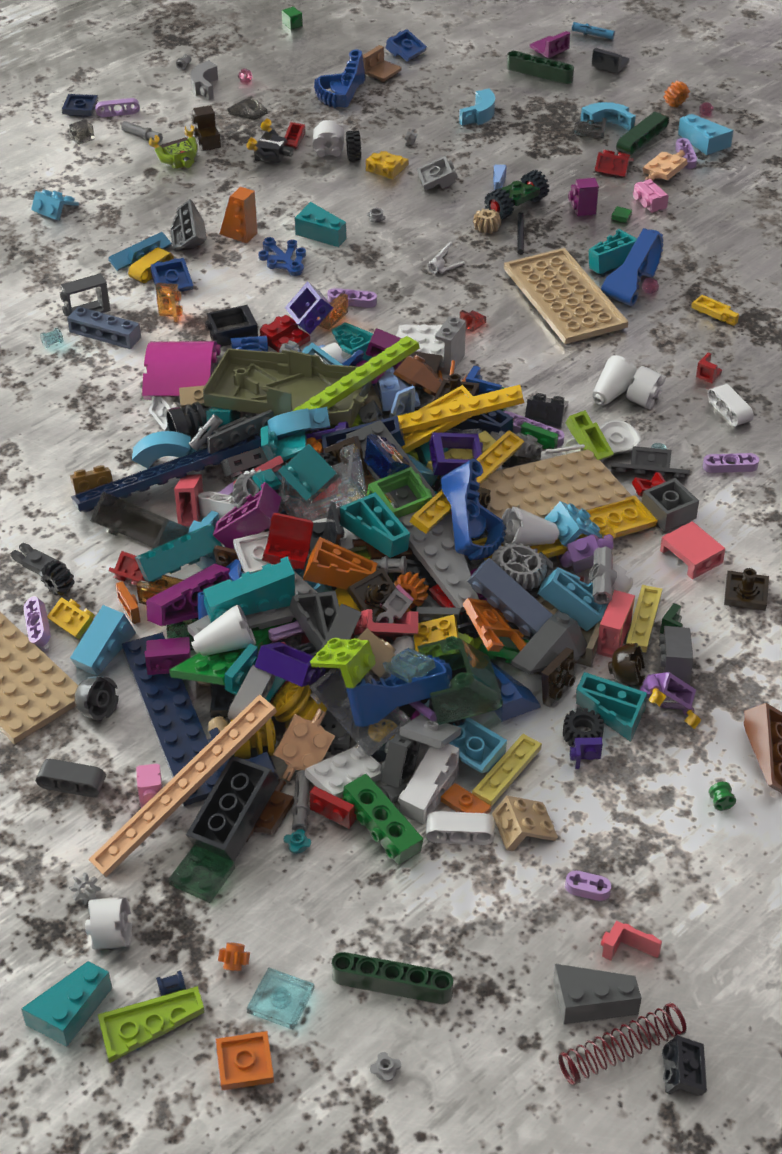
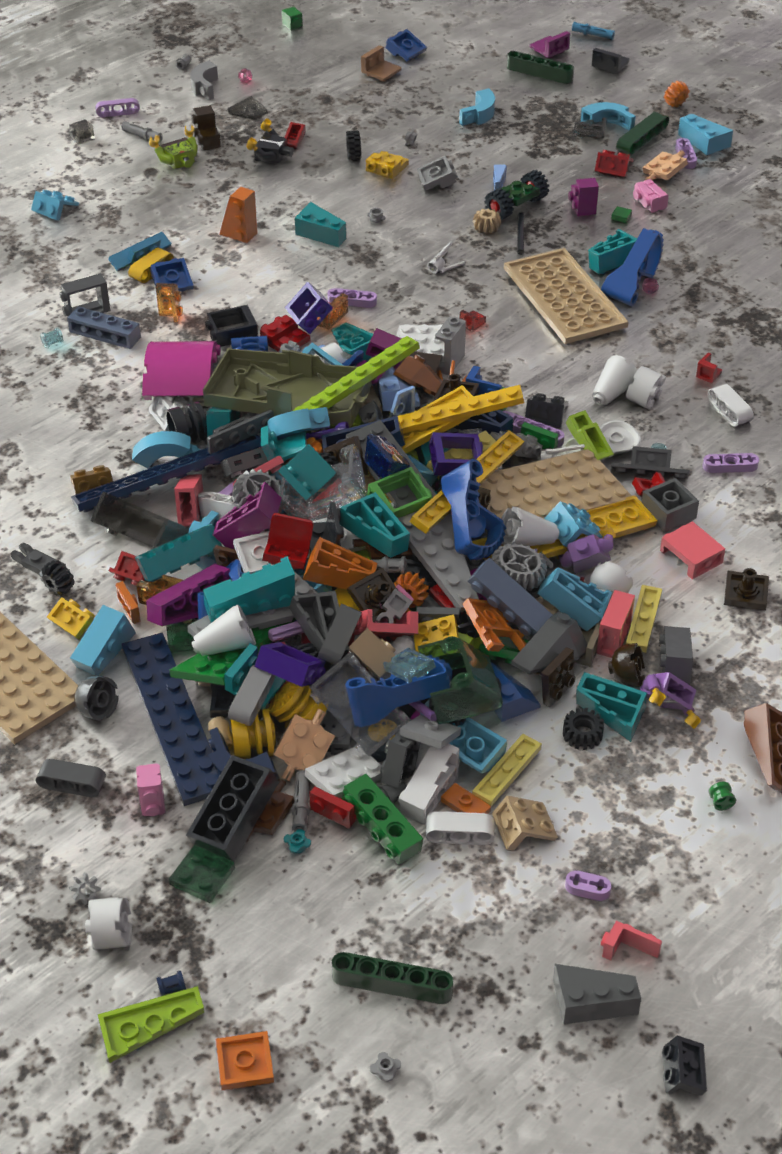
(33, 610): lavender beam -> none
(68, 1004): teal wedge -> none
(79, 105): dark blue plate -> none
(166, 654): magenta bracket -> none
(182, 785): light nougat plate -> none
(187, 228): dark grey wedge -> none
(189, 395): tan plate -> none
(197, 441): light grey pin -> none
(233, 956): orange gear -> none
(267, 476): teal plate -> none
(280, 998): clear light blue plate -> none
(294, 267): blue plant -> none
(328, 138): white brick -> none
(343, 84): blue arm -> none
(351, 656): lime bracket -> none
(573, 1069): dark red piece -> none
(585, 749): dark purple bracket -> none
(602, 575): light grey piece -> none
(672, 617): dark green bracket -> none
(706, 109): clear pink plate -> none
(715, 309): yellow hinge -> none

